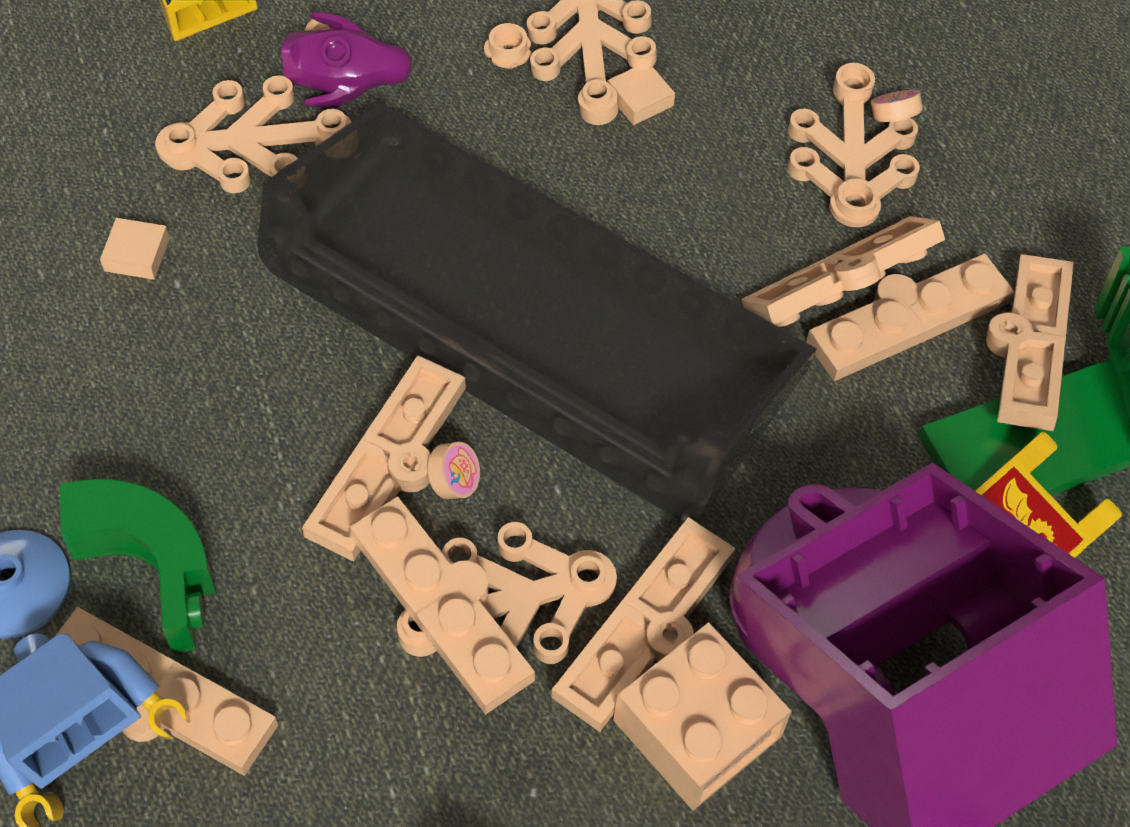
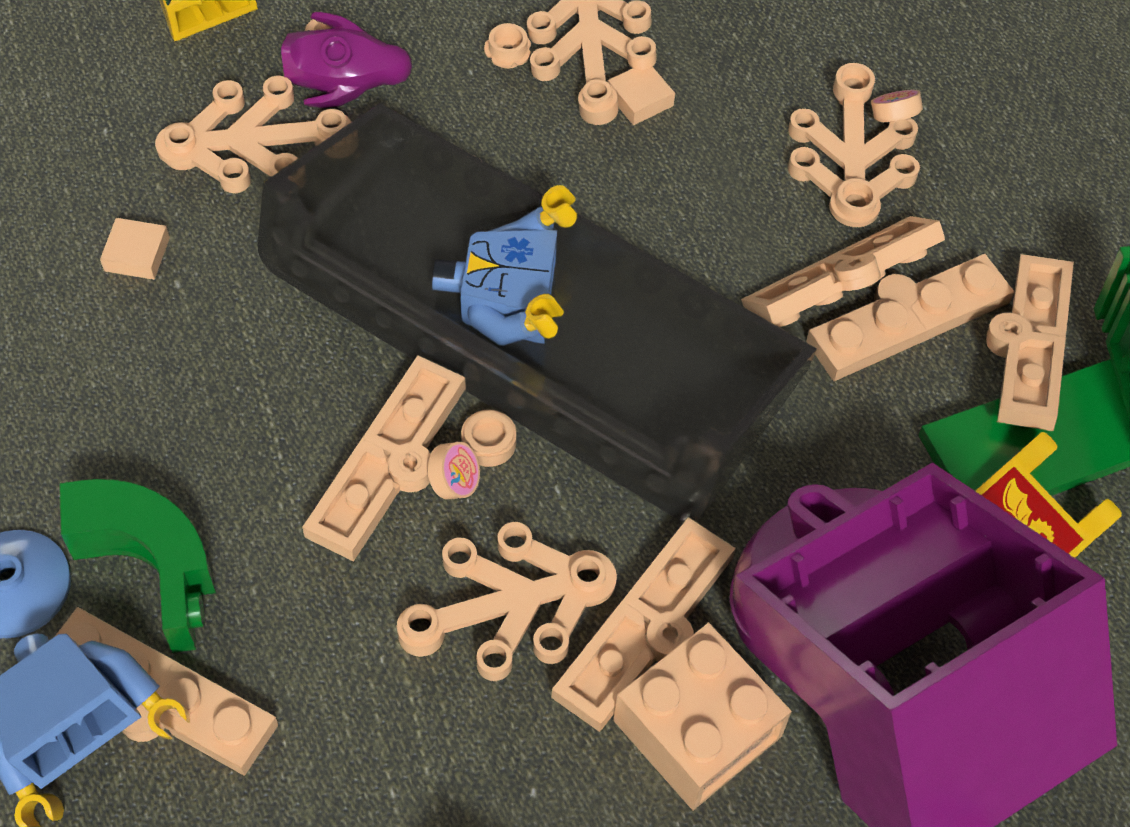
(444, 603): light nougat hinge -> none
(490, 436): none -> light nougat tile
(511, 274): none -> medium blue torso

